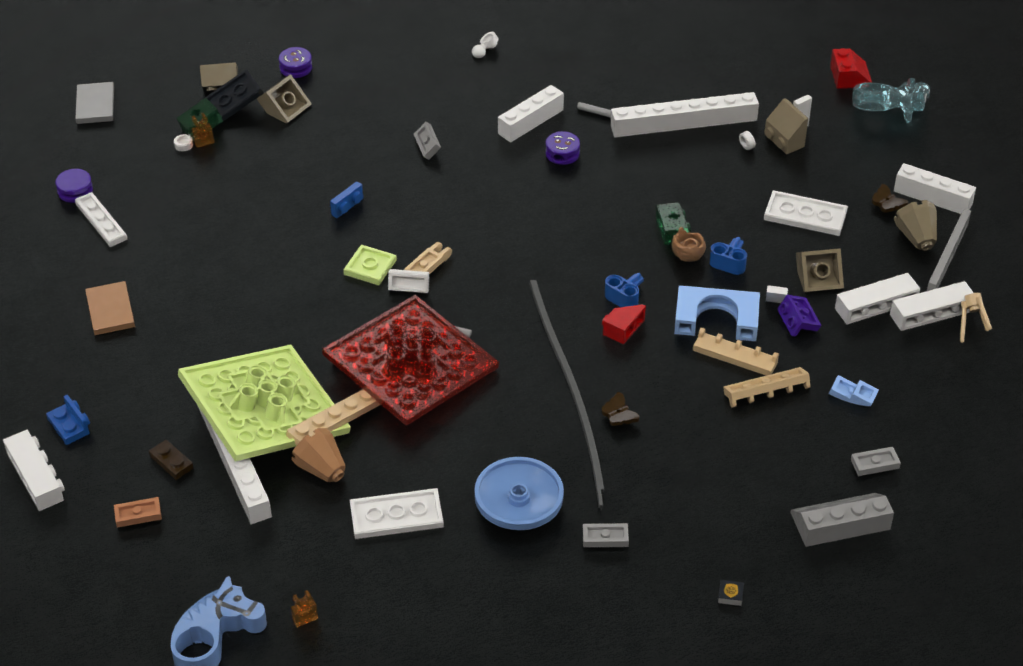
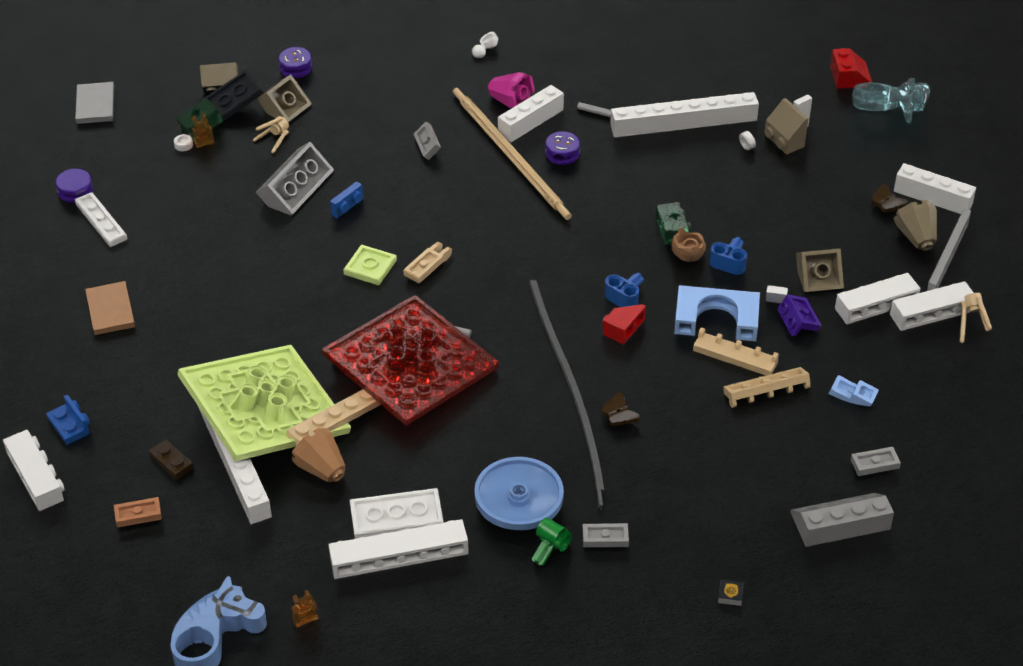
(277, 127): none -> tan plant
(295, 180): none -> light grey slope
(398, 549): none -> white brick
(408, 281): white tile -> none
(511, 88): none -> dark pink cone
(512, 154): none -> tan axle
(552, 537): none -> green beam
(805, 213): white tile -> none

